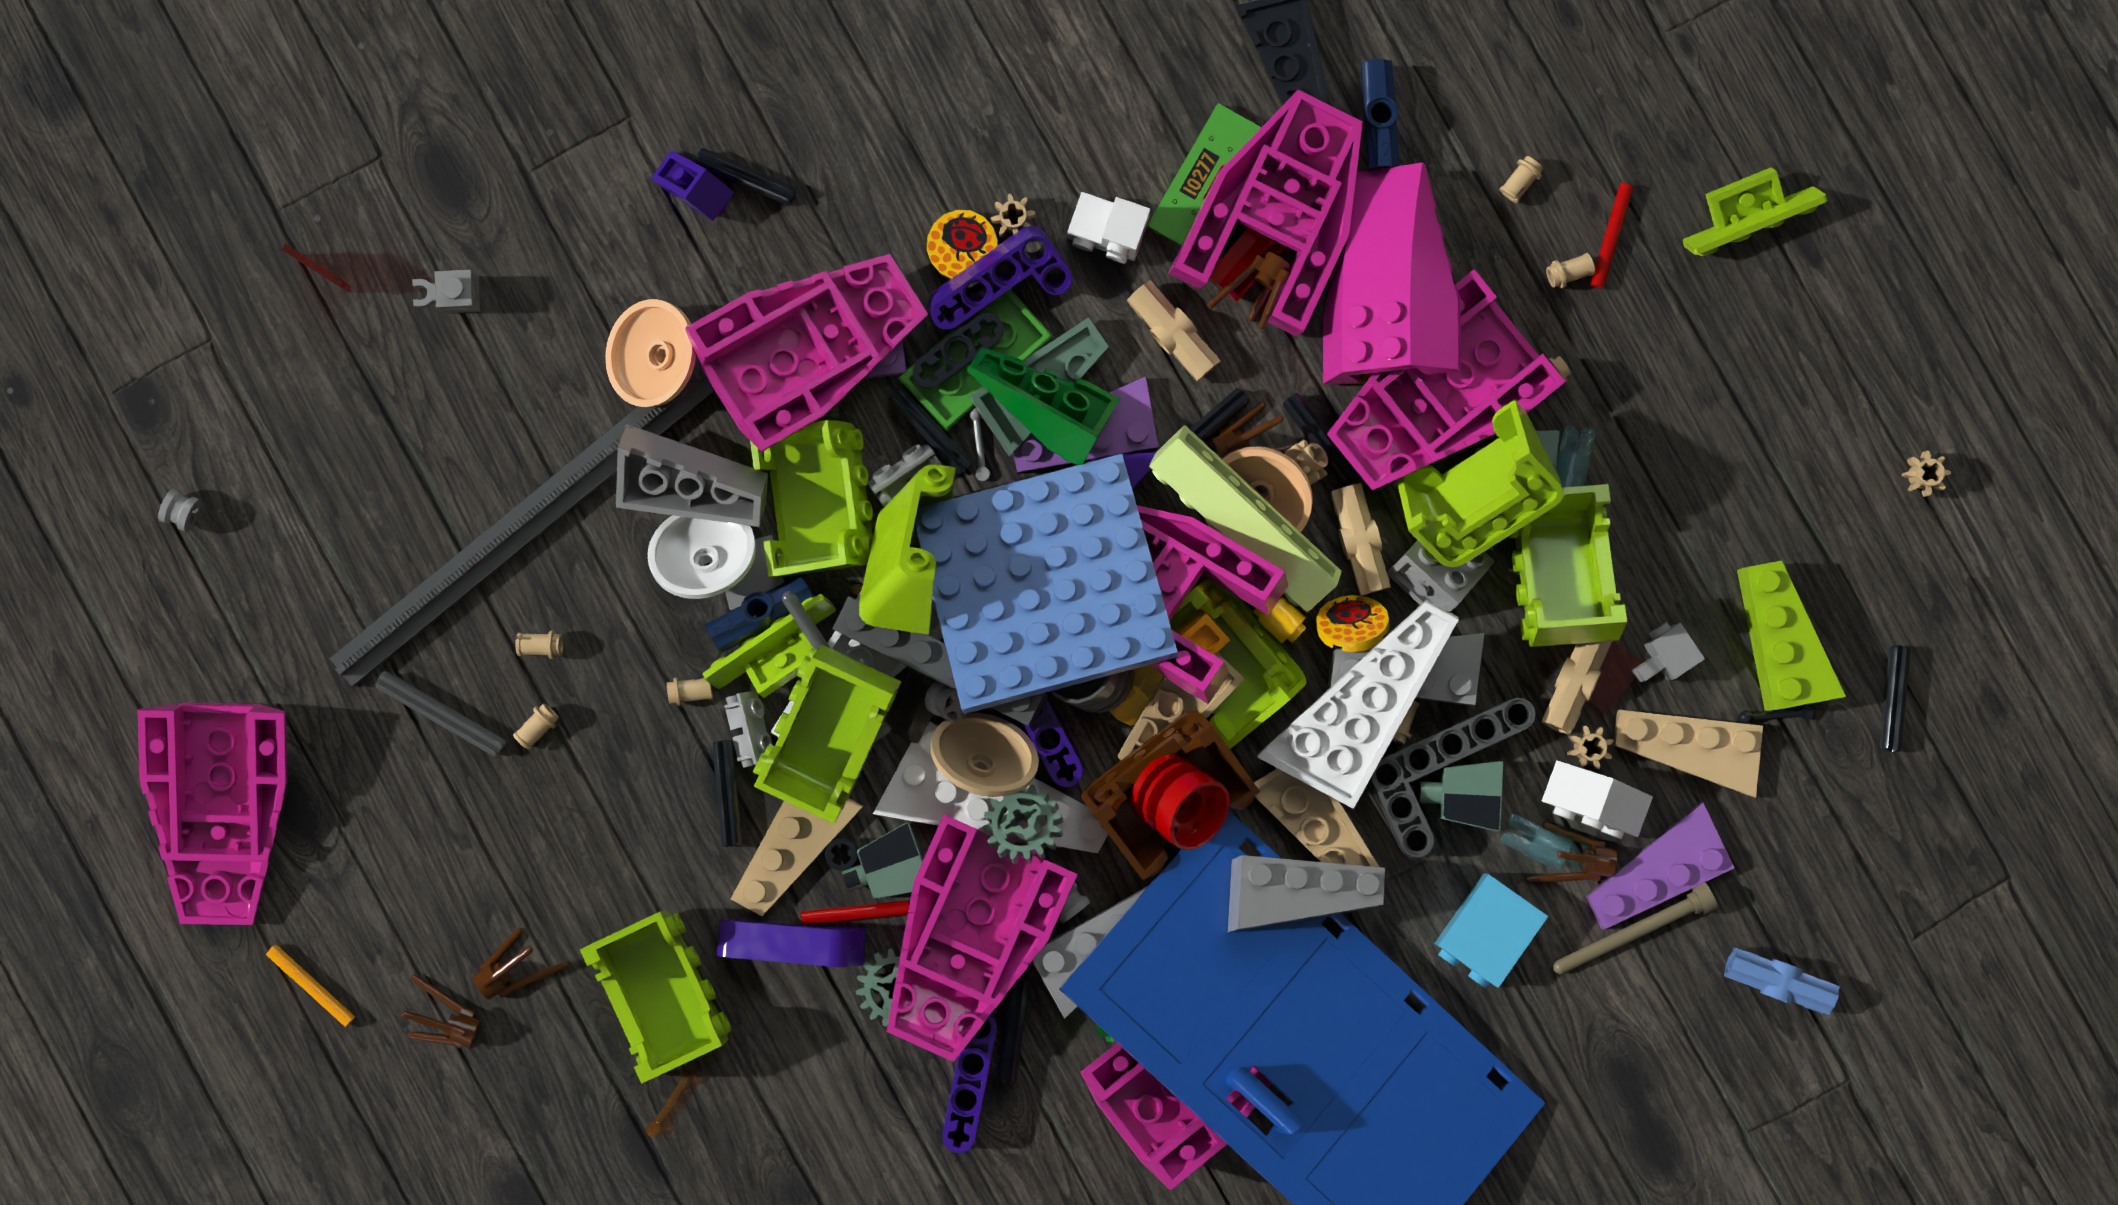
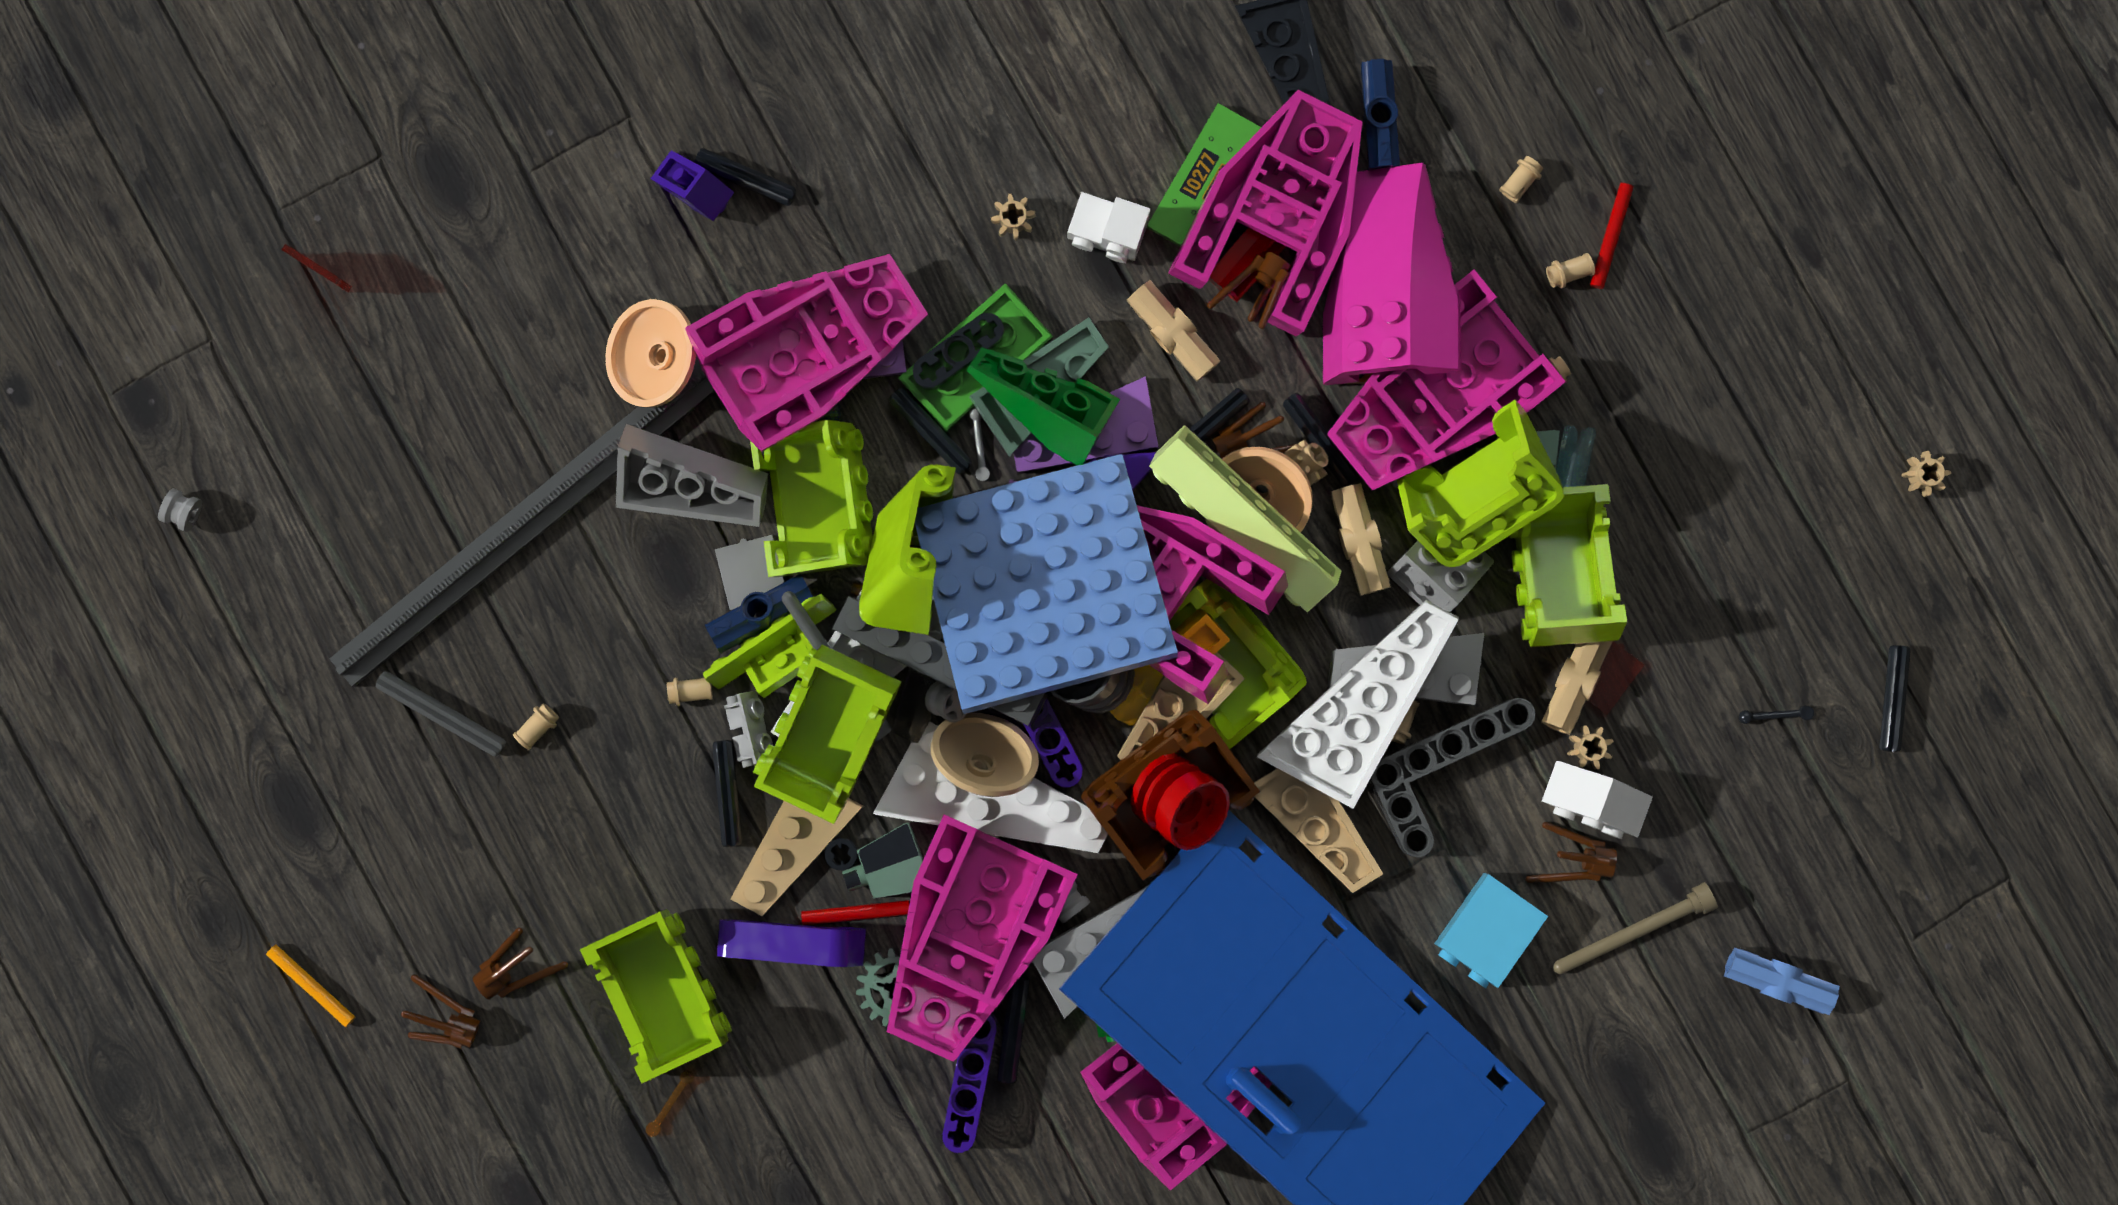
(215, 802): dark pink wedge -> none
(452, 292): light grey brick -> none
(540, 644): tan pin -> none
(687, 543): white dish -> none
(893, 478): light grey hinge -> none
(959, 241): tile -> none
(997, 283): dark purple beam -> none
(1012, 832): sand green gear -> none
(1283, 621): yellow brick -> none
(1289, 890): light grey wedge -> none
(1352, 623): tile -> none
(1467, 794): sand green torso -> none
(1541, 847): clear light blue hinge -> none
(1670, 652): light grey brick -> none
(1672, 864): medium lavender wing -> none
(1701, 747): tan wing -> none
(1748, 207): lime bracket -> none
(1783, 641): lime wedge -> none

